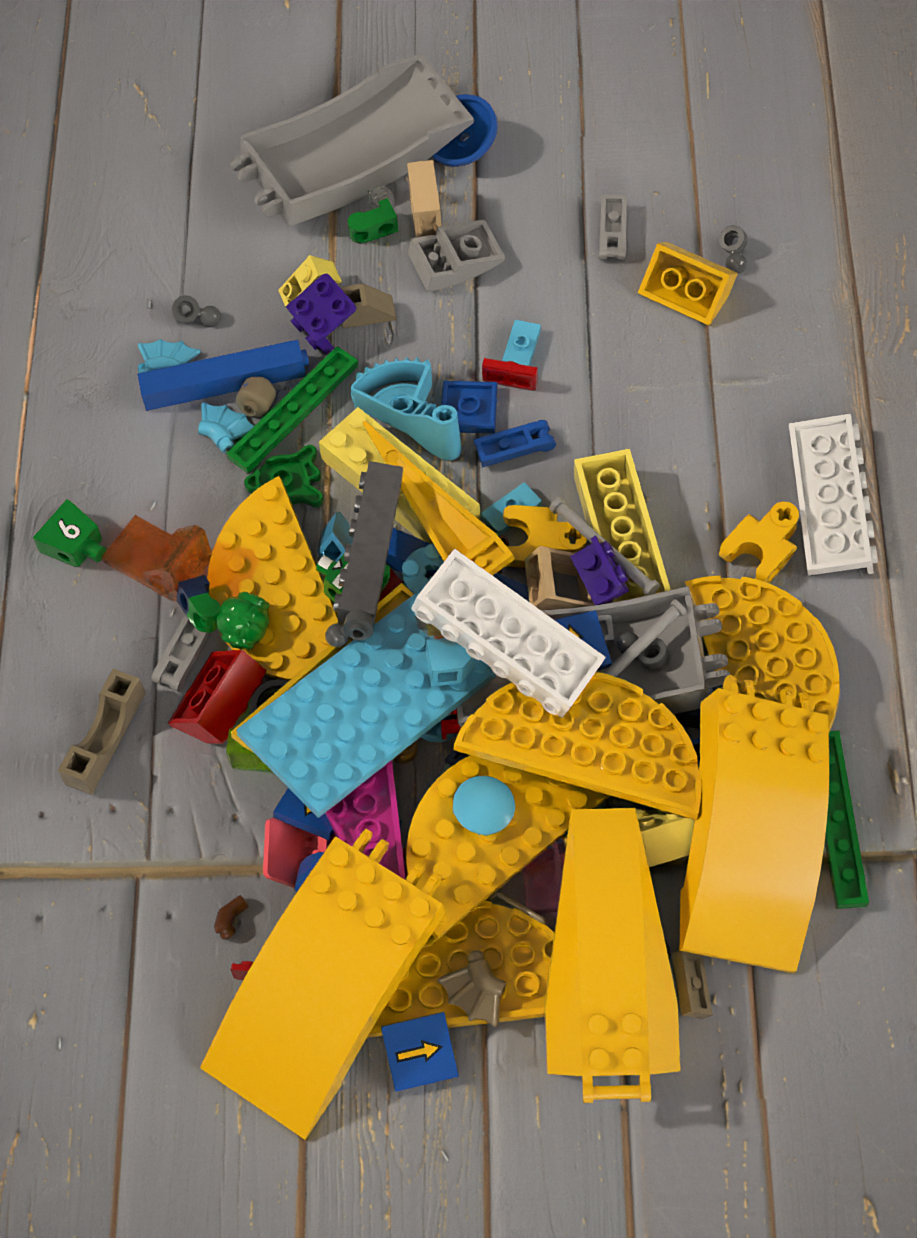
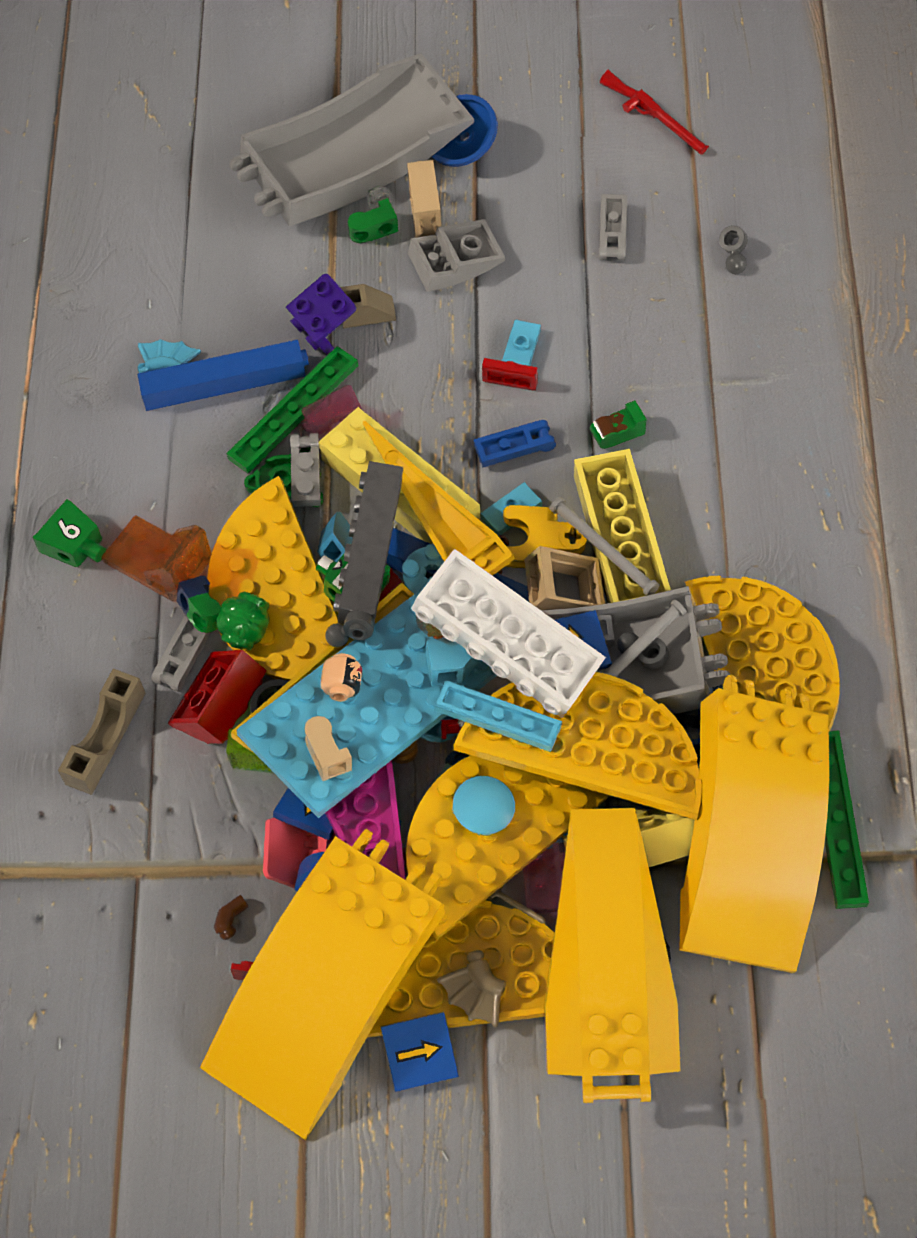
(209, 315): dark grey plate -> none
(223, 425): medium azure arm -> none
(255, 396): dark tan head -> none
(305, 275): light yellow slope -> none
(305, 471): none -> light grey plate
(323, 749): none -> tan leg
(329, 410): none -> clear pink bracket
(341, 677): none -> light nougat head
(406, 405): medium azure arm -> none
(474, 404): blue tile -> none
(498, 716): none -> medium azure tile
(599, 573): dark purple bracket -> none
(619, 426): none -> green leg
(642, 99): none -> red piece
(687, 282): yellow slope -> none
(692, 985): dark tan plate -> none
(765, 540): yellow piece -> none
(832, 495): white bracket -> none

